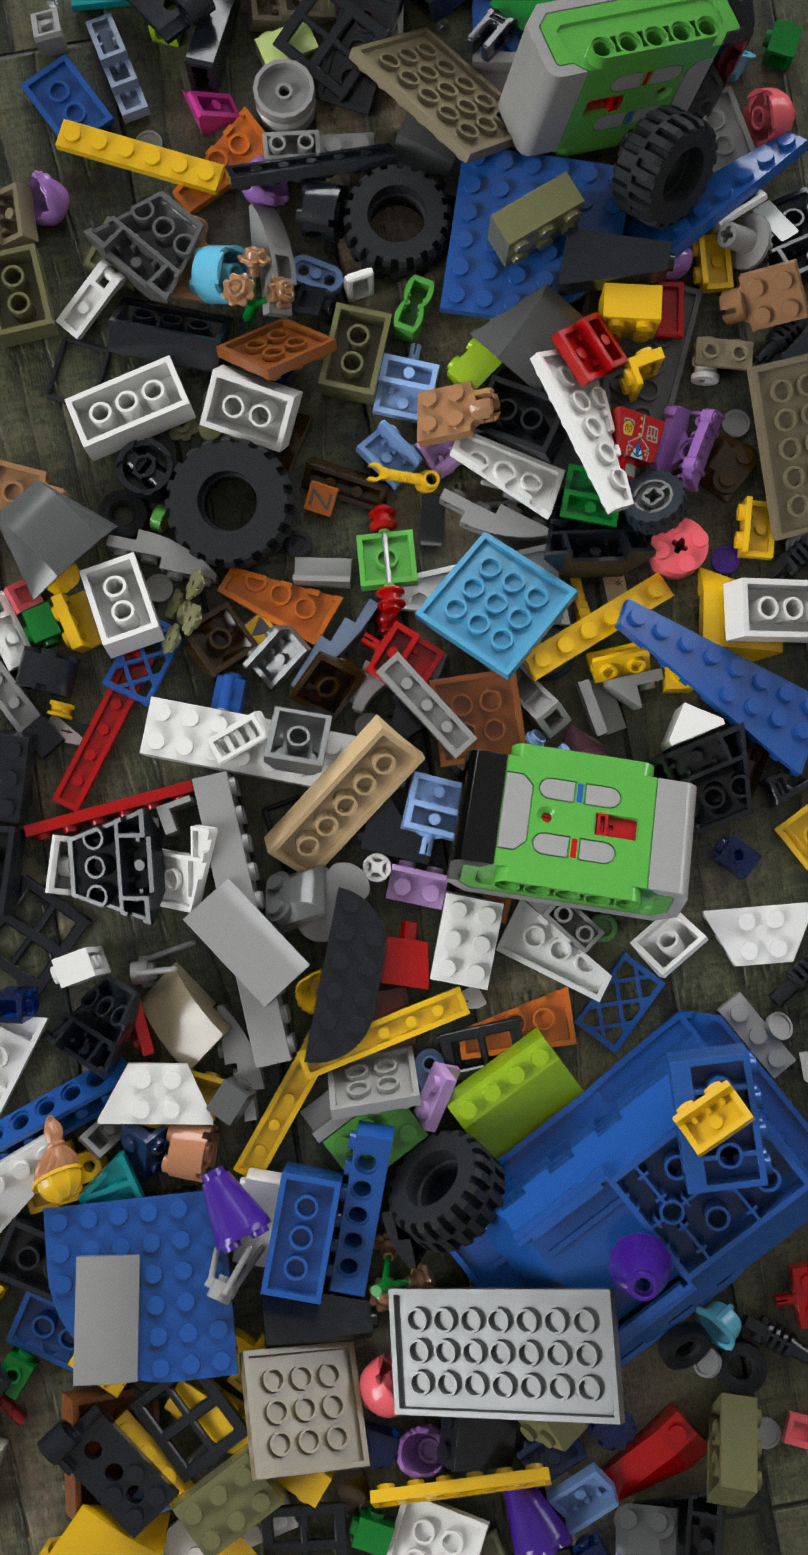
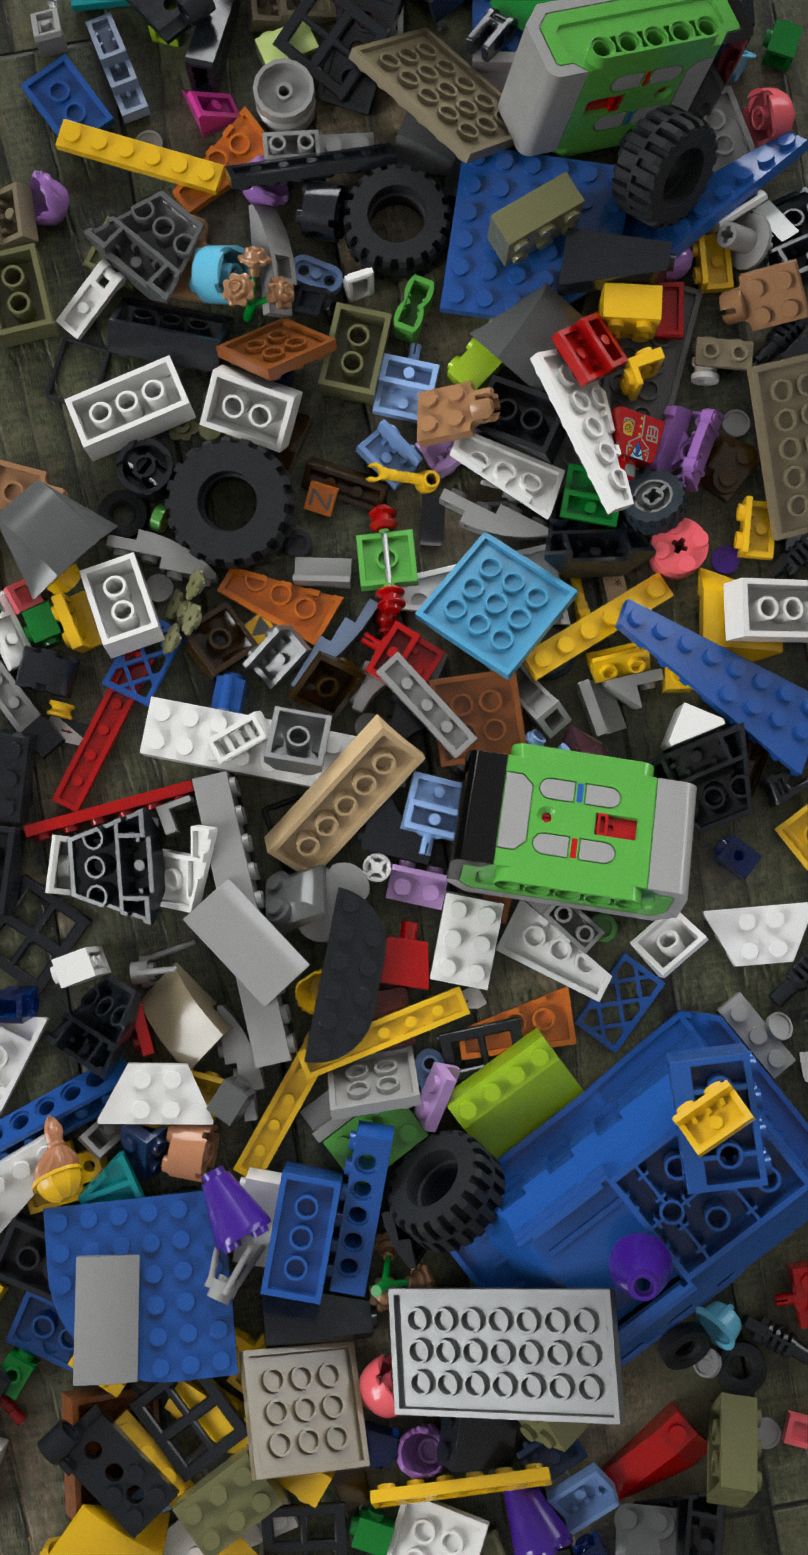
(613, 1435): clear blue brick -> none

